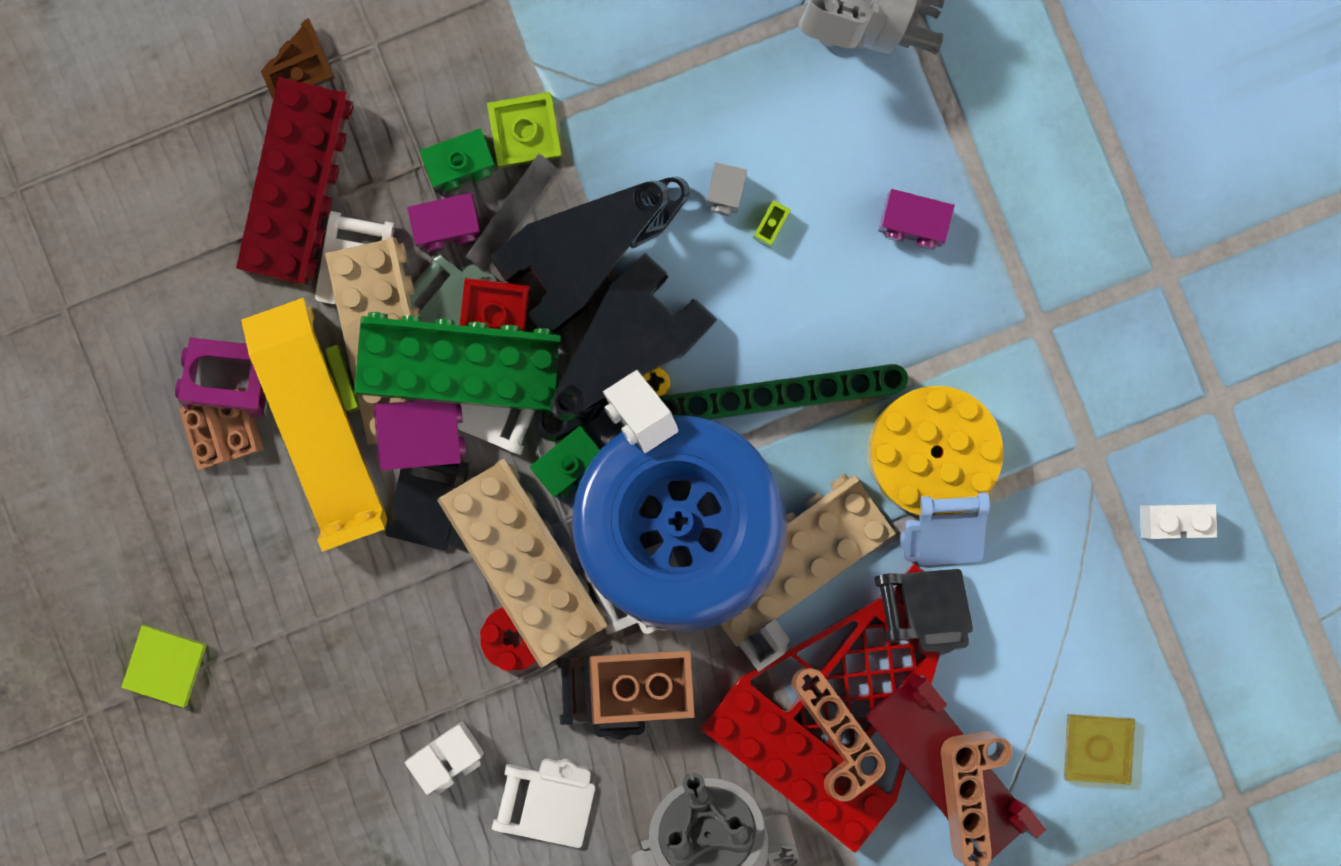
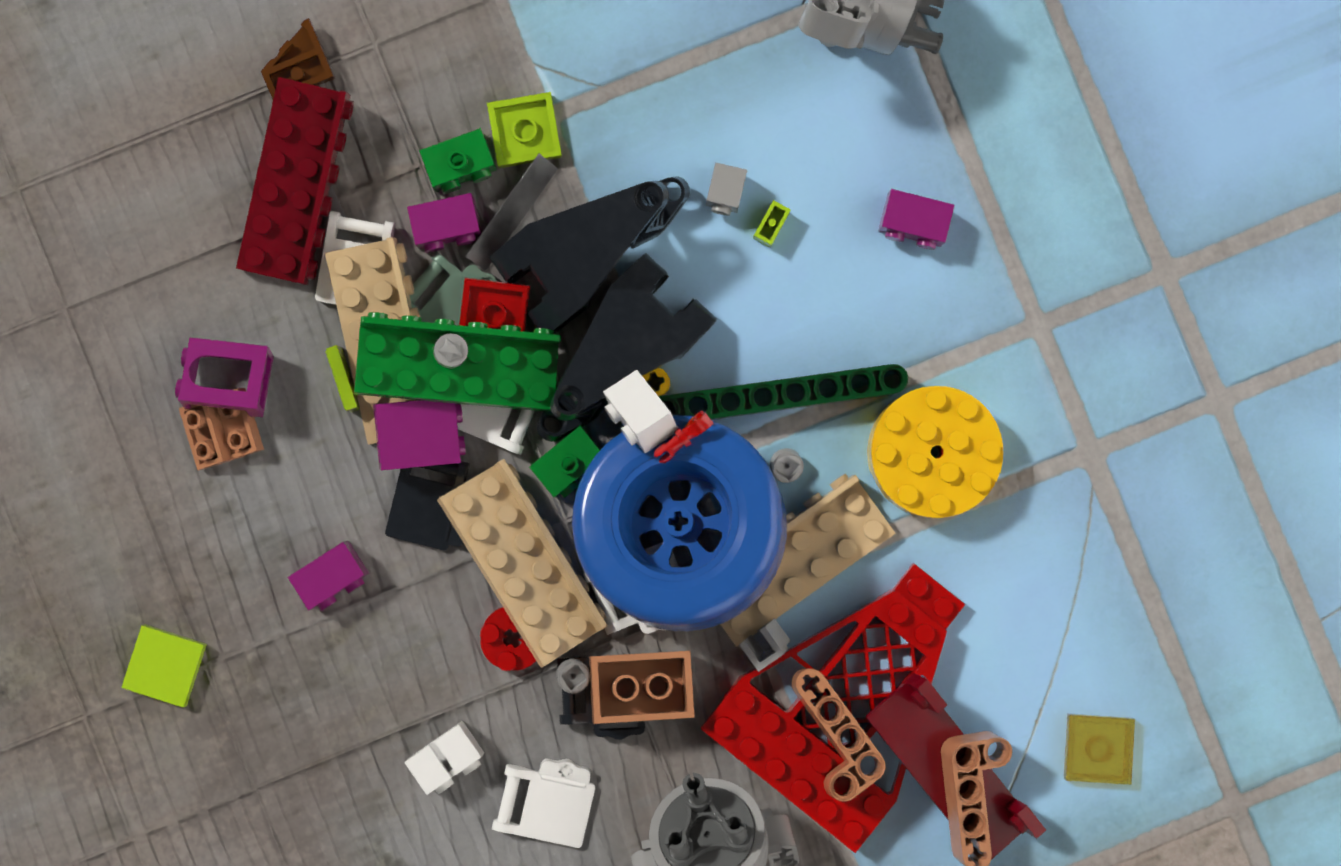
(313, 423): yellow panel -> none
(328, 576): none -> magenta brick
(450, 350): none -> light grey tile
(573, 676): none -> light grey tile
(695, 427): none -> red piece
(786, 465): none -> light grey tile
(933, 607): black piece -> none
(947, 537): light blue piece -> none
(1178, 521): white piece -> none

